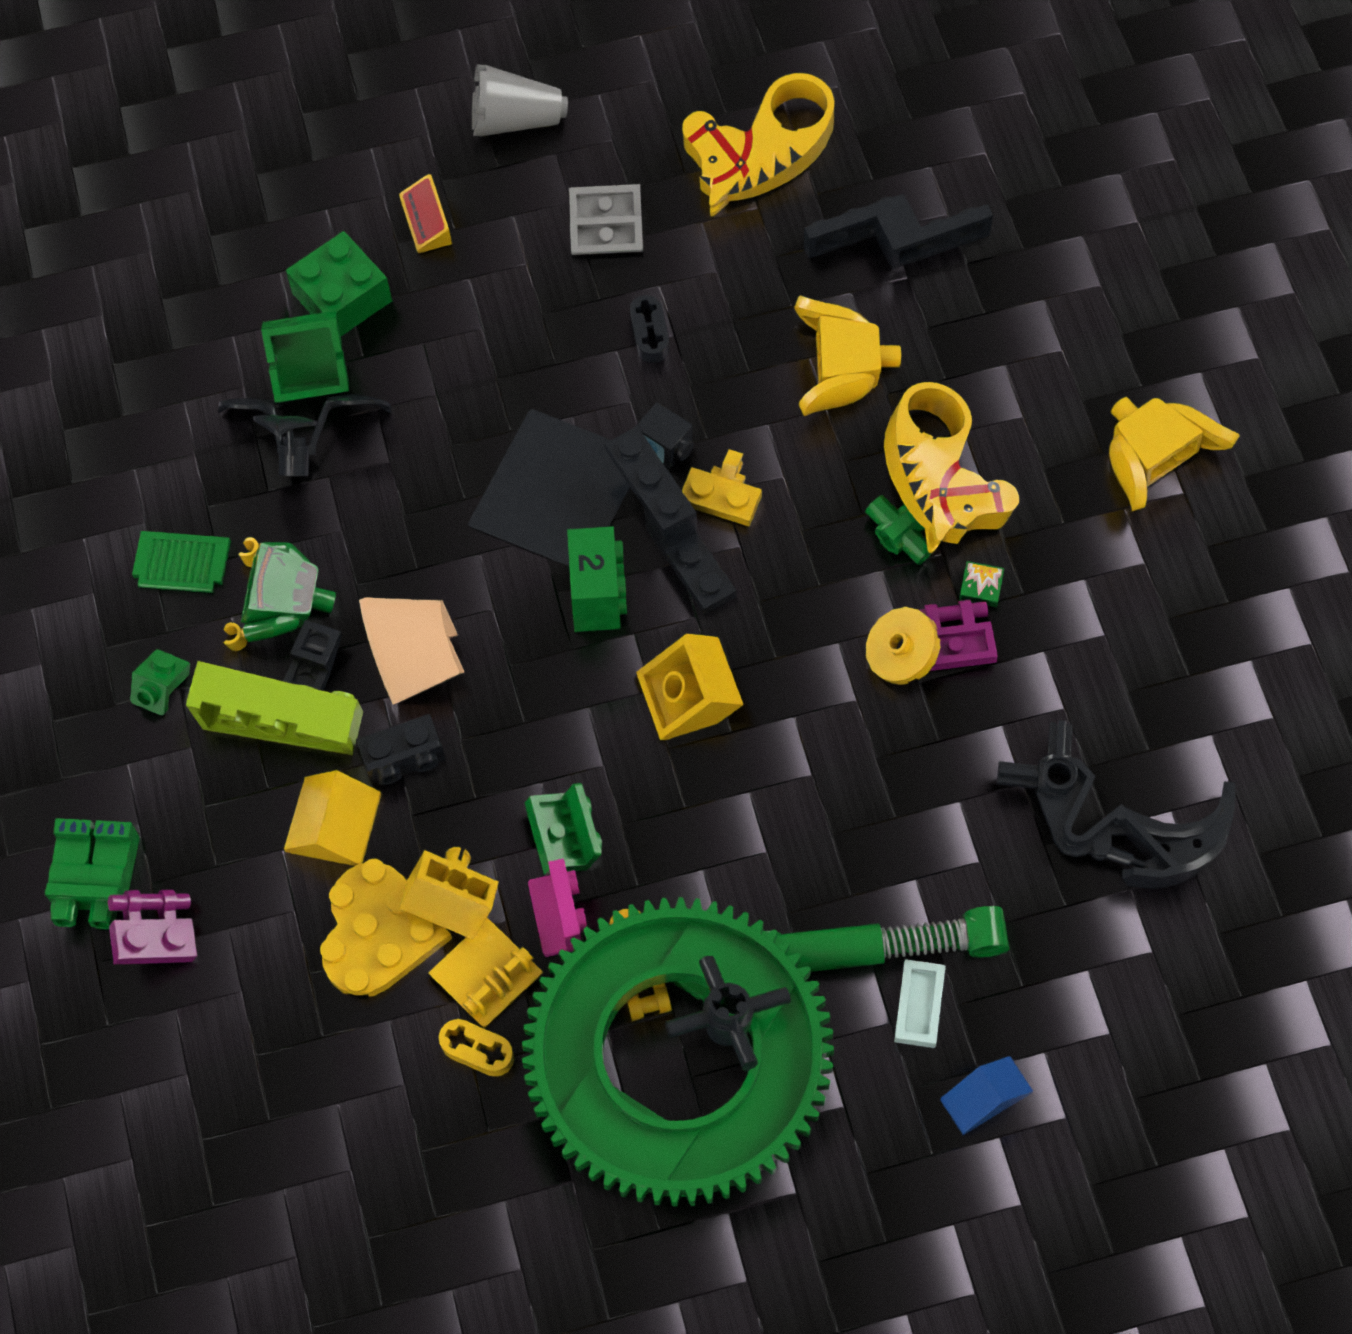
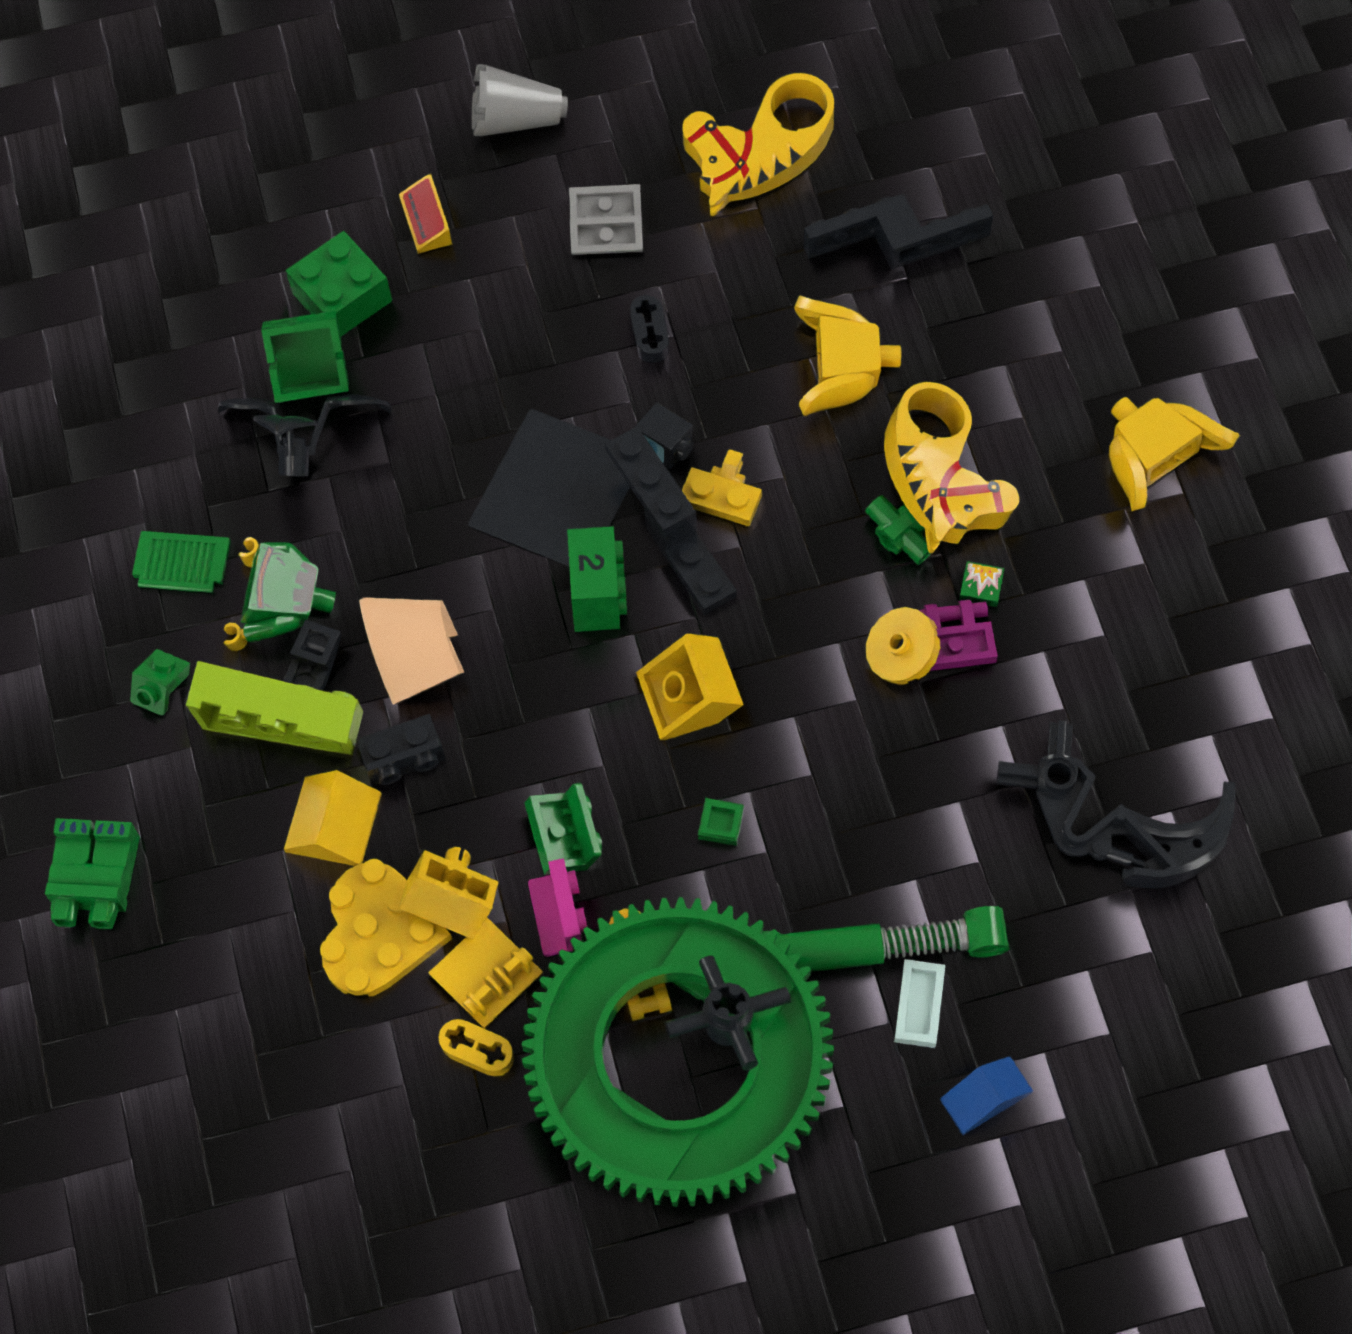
(151, 939): plate -> none
(721, 822): none -> green tile

